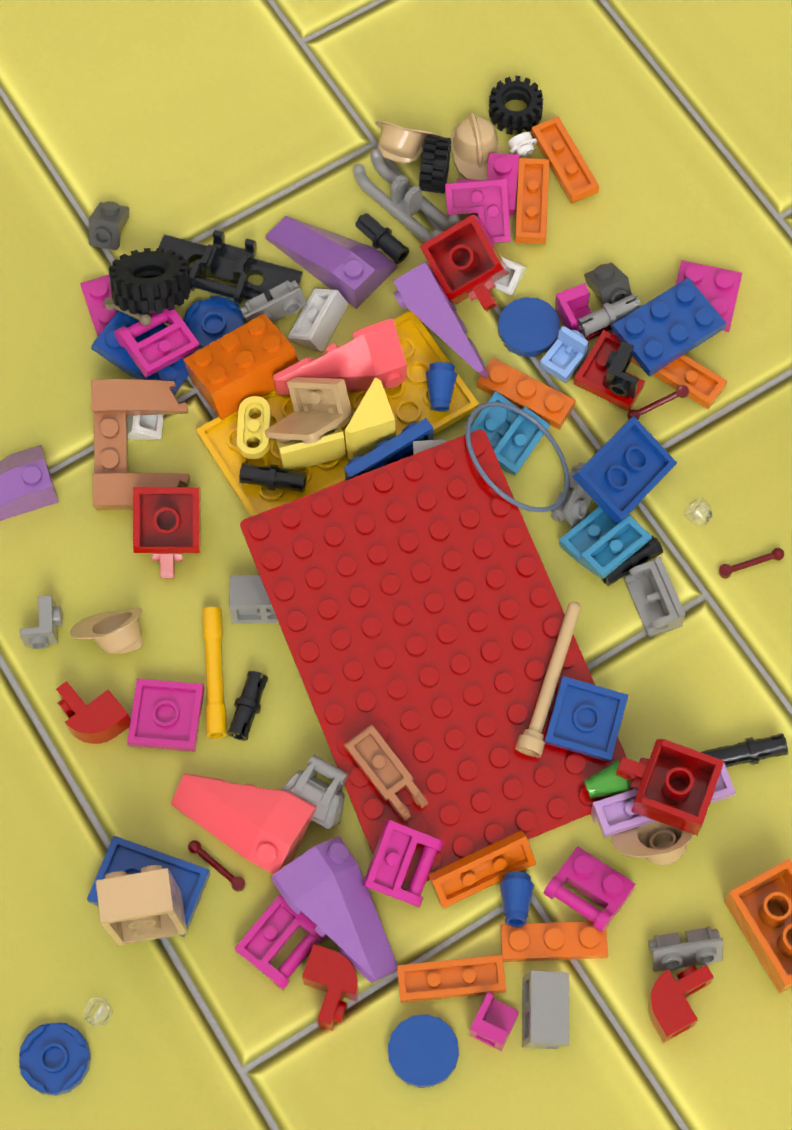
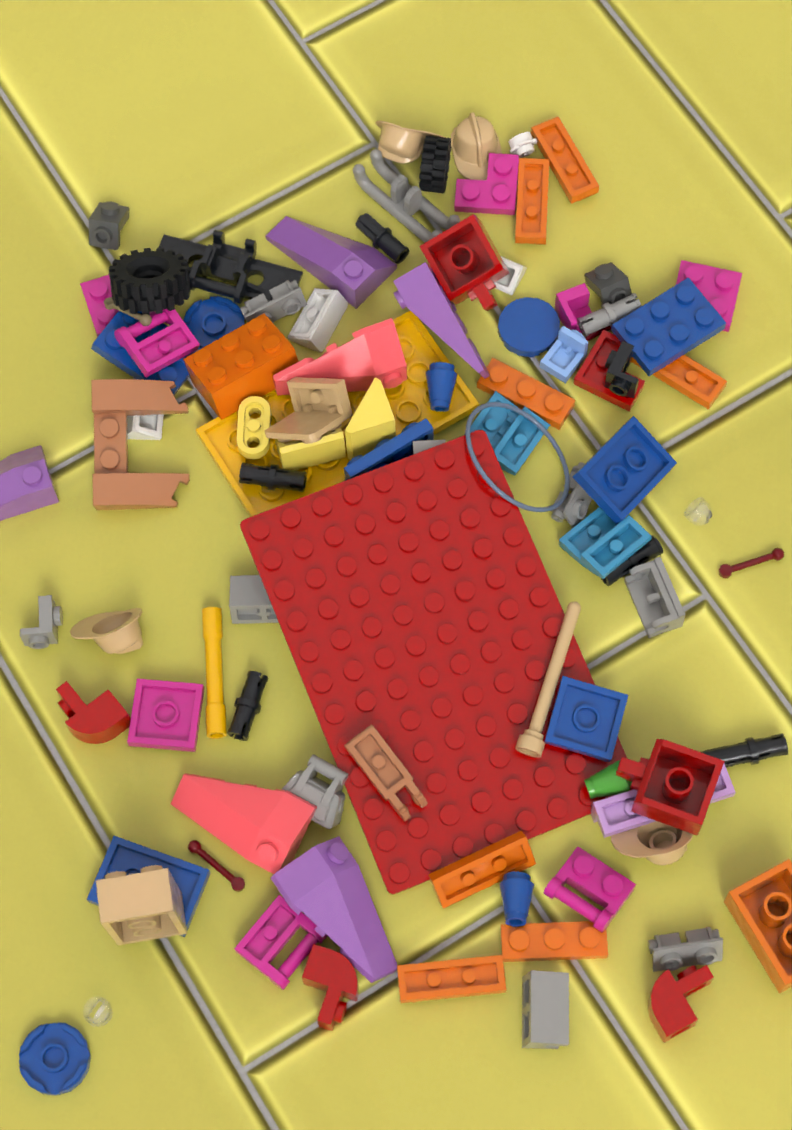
(167, 524): red hinge -> none
(393, 859): dark pink plate -> none
(423, 1051): blue tile -> none
(486, 199): dark pink plate -> none
(493, 1022): dark pink panel -> none
(515, 91): black tyre -> none
(682, 391): dark red hinge -> none

